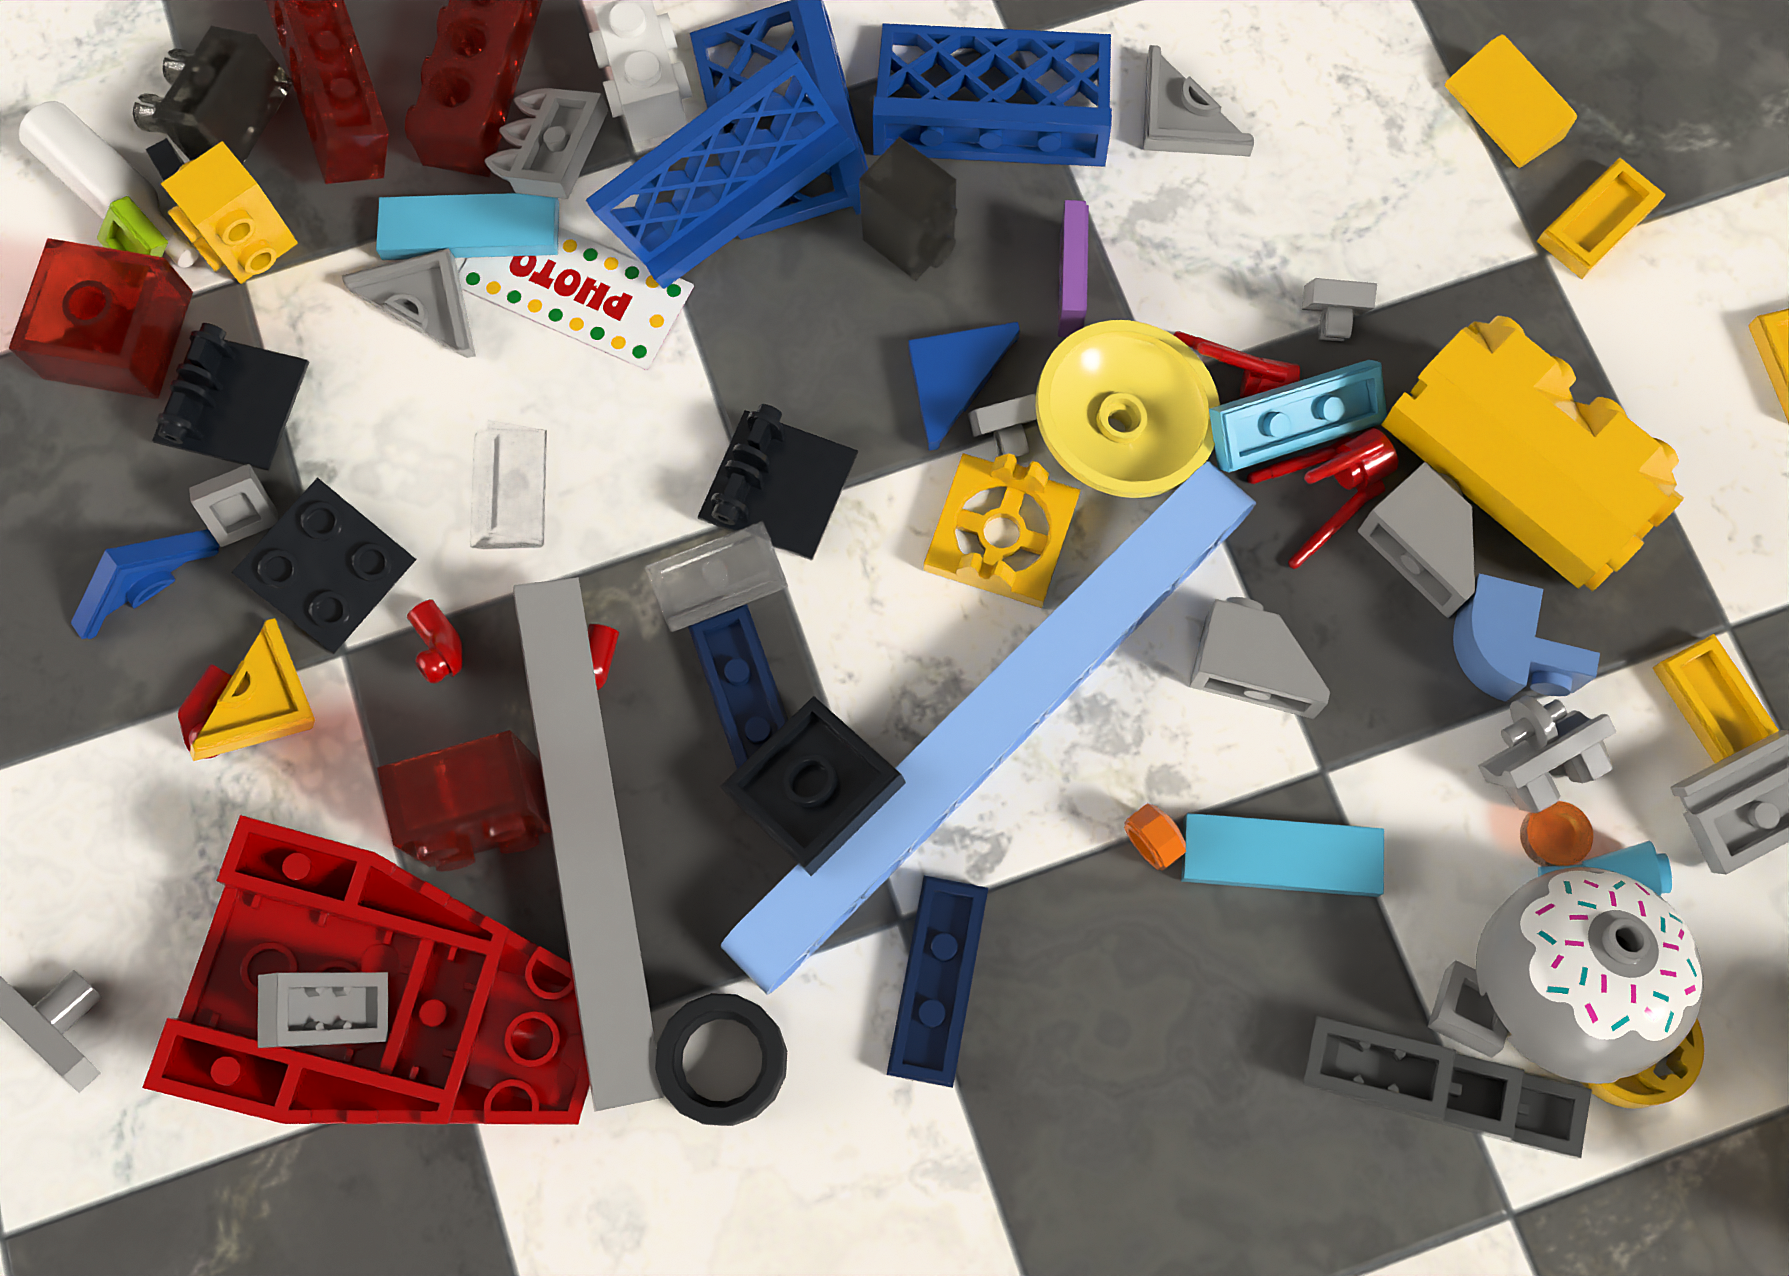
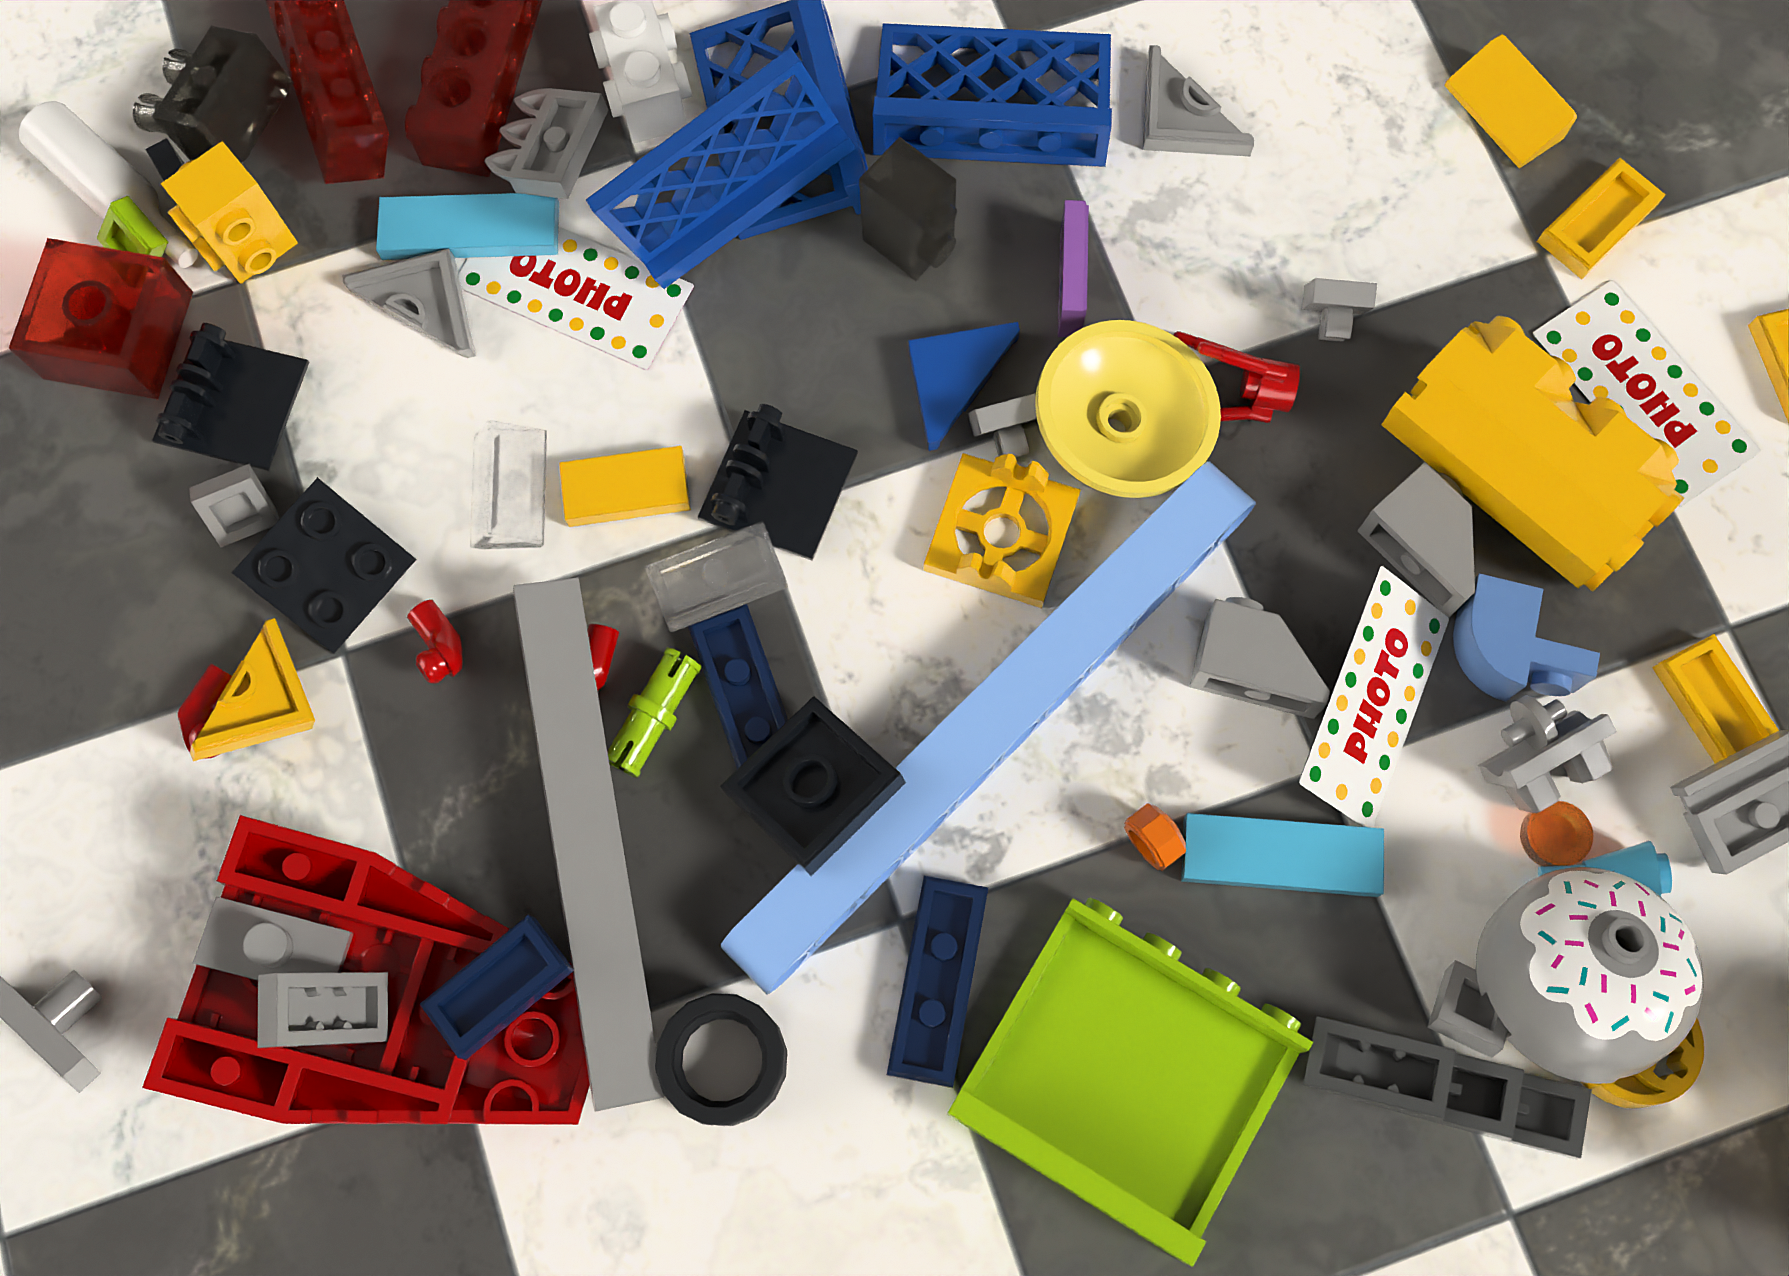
(136, 575): blue tile -> none
(263, 942): none -> light grey tile
(465, 801): clear red brick -> none
(496, 987): none -> dark blue tile
(624, 486): none -> yellow tile
(652, 712): none -> lime pin
(1130, 1077): none -> lime panel
(1298, 415): medium azure tile -> none
(1354, 463): red plant -> none
(1374, 699): none -> white sticker
(1629, 361): none -> white sticker

